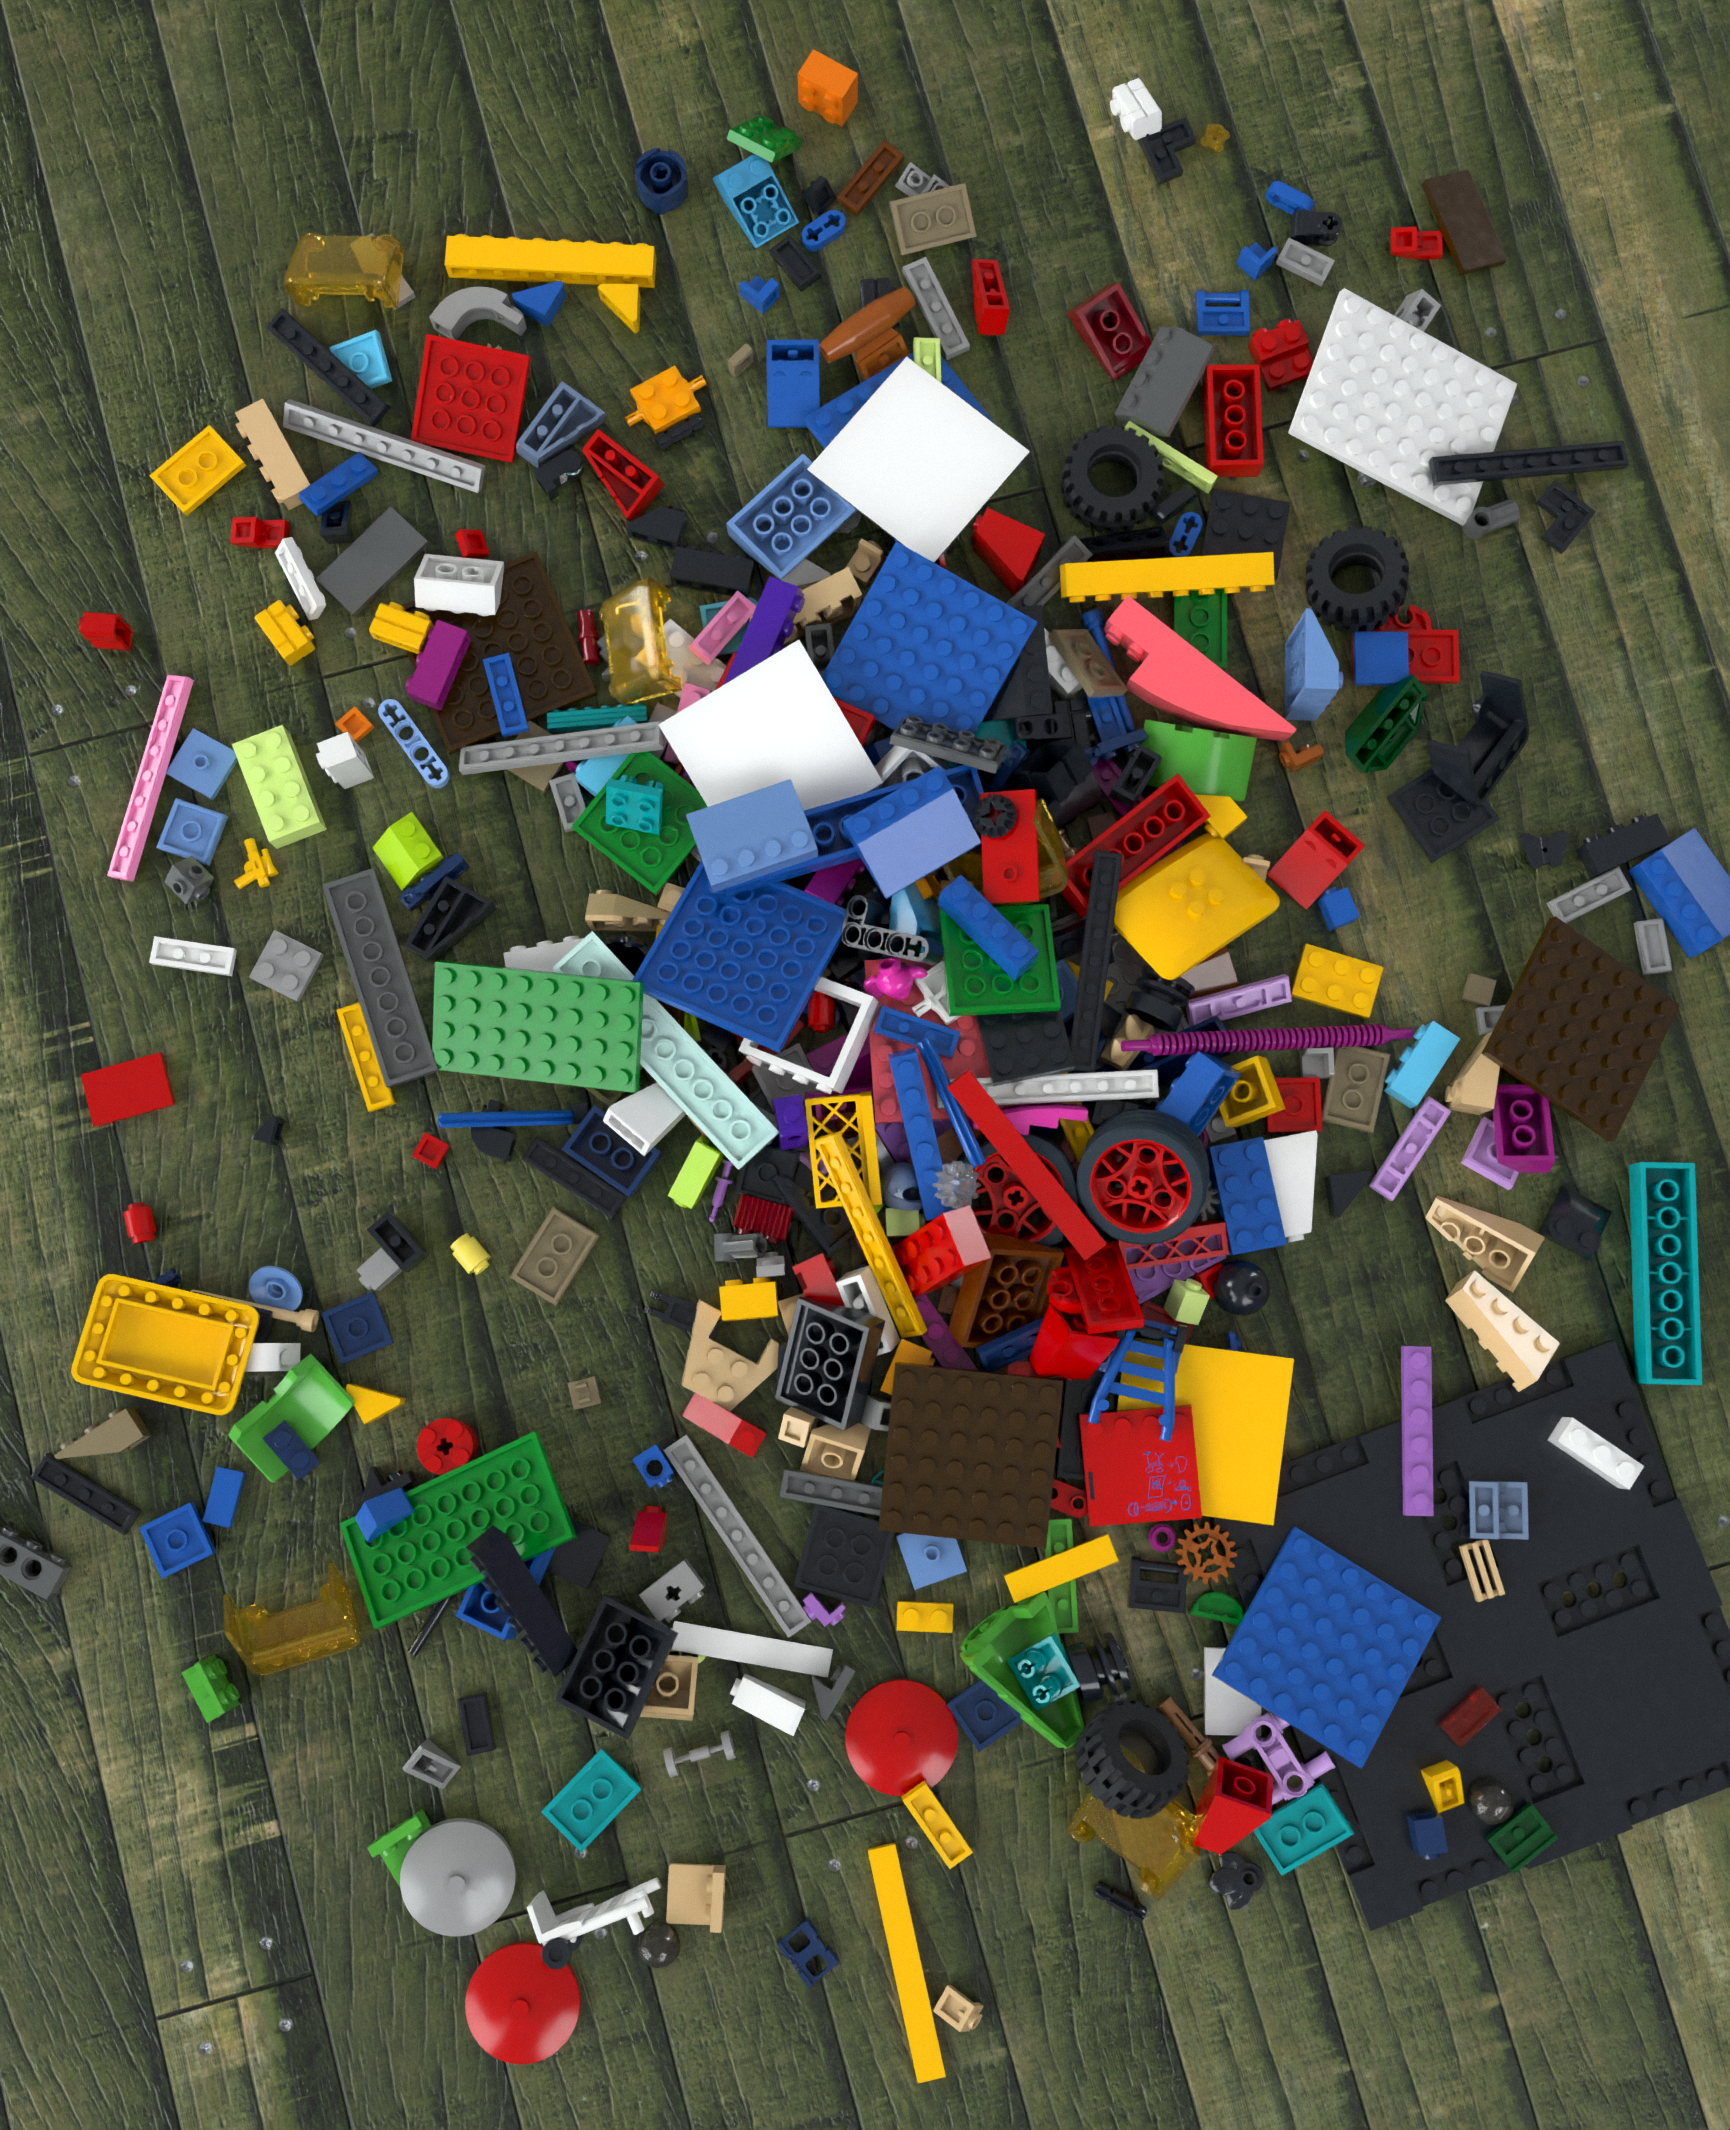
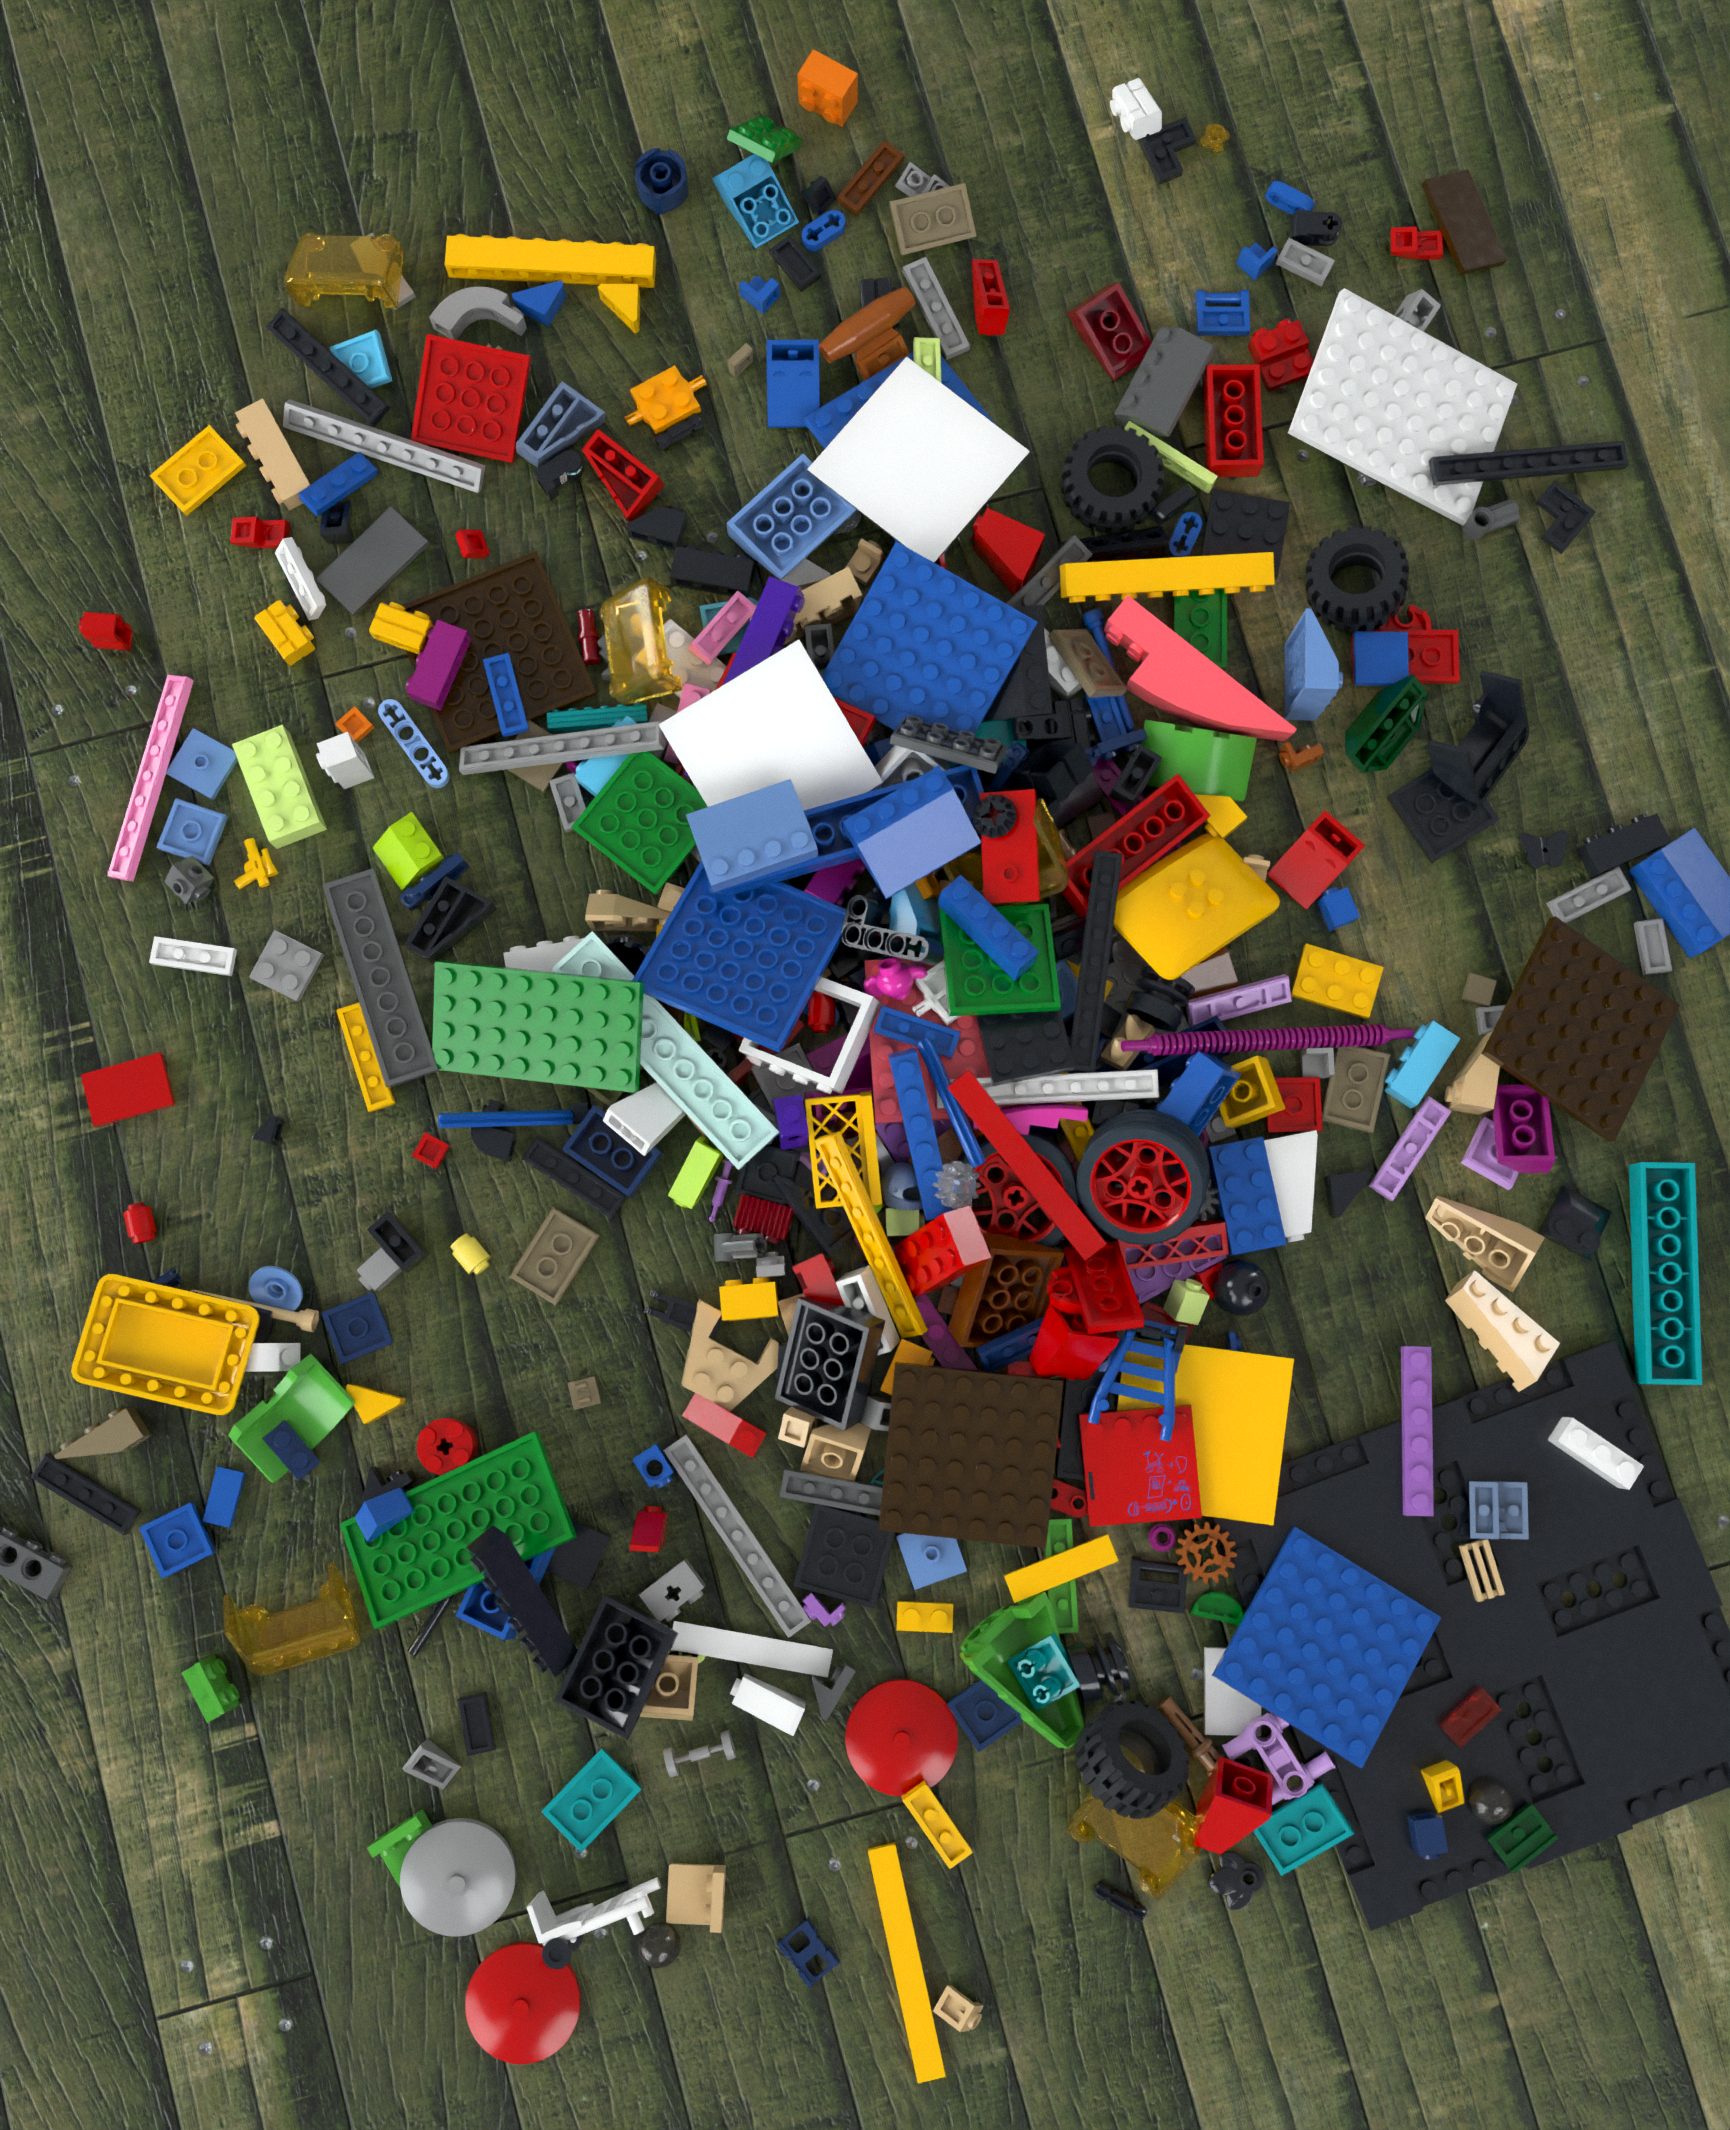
(459, 584): white slope -> none
(634, 804): teal plate -> none

